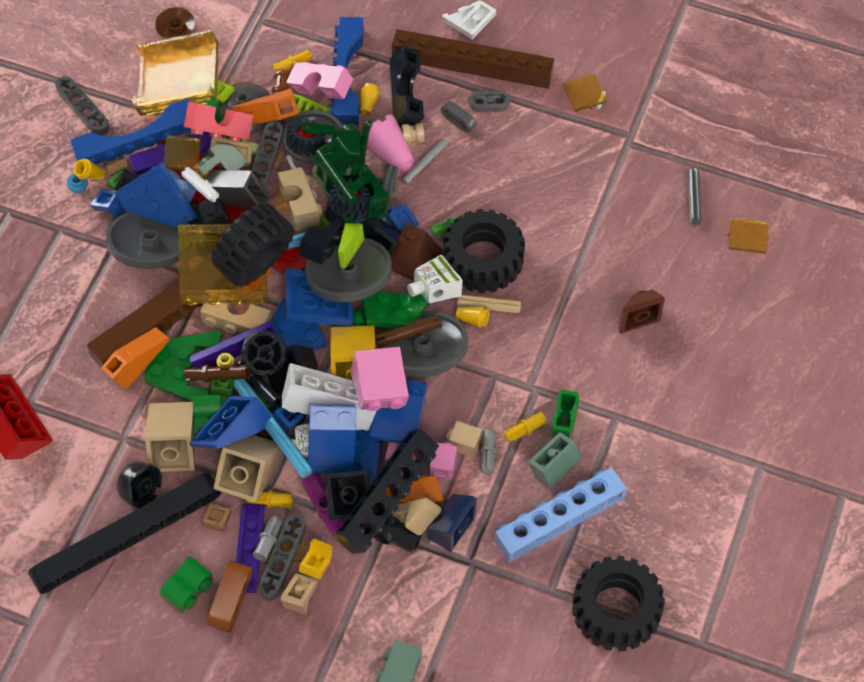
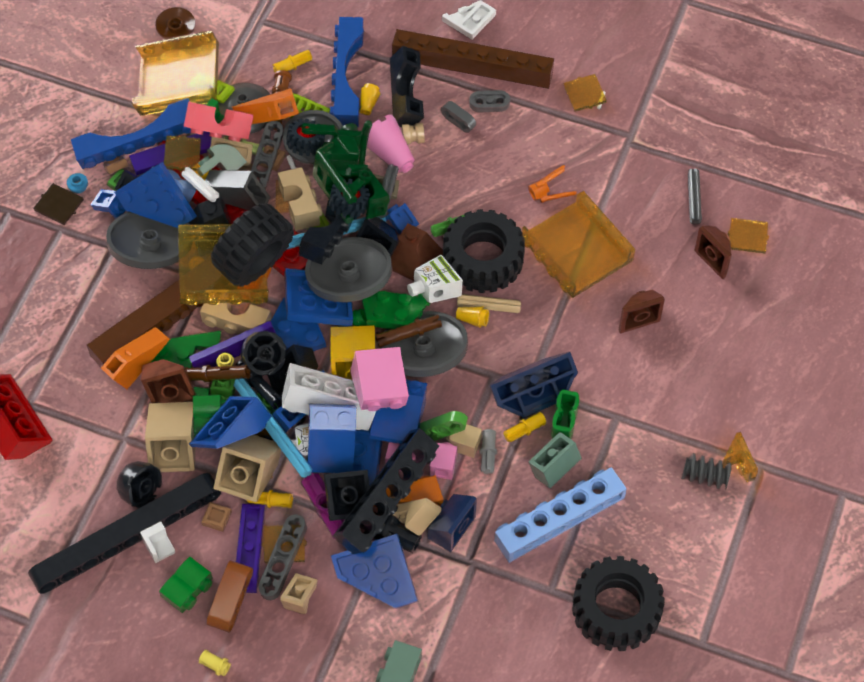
(58, 204): none -> dark brown piece
(83, 104): dark grey beam -> none
(88, 170): yellow cone -> none
(157, 542): none -> white panel
(167, 382): none -> copper slope
(215, 663): none -> light yellow pin
(268, 539): light grey axle -> none
(316, 559): yellow bracket -> none
(330, 79): bright pink arch -> none
(350, 242): lime slope -> none
(379, 572): none -> blue plate
(424, 161): light grey bar -> none
(444, 425): none -> bright green beam
(535, 385): none -> dark blue wedge
(540, 189): none -> orange plant
(579, 246): none -> clear yellow panel
(707, 471): none -> dark grey piece
(714, 249): none -> copper slope
(739, 454): none -> clear yellow slope

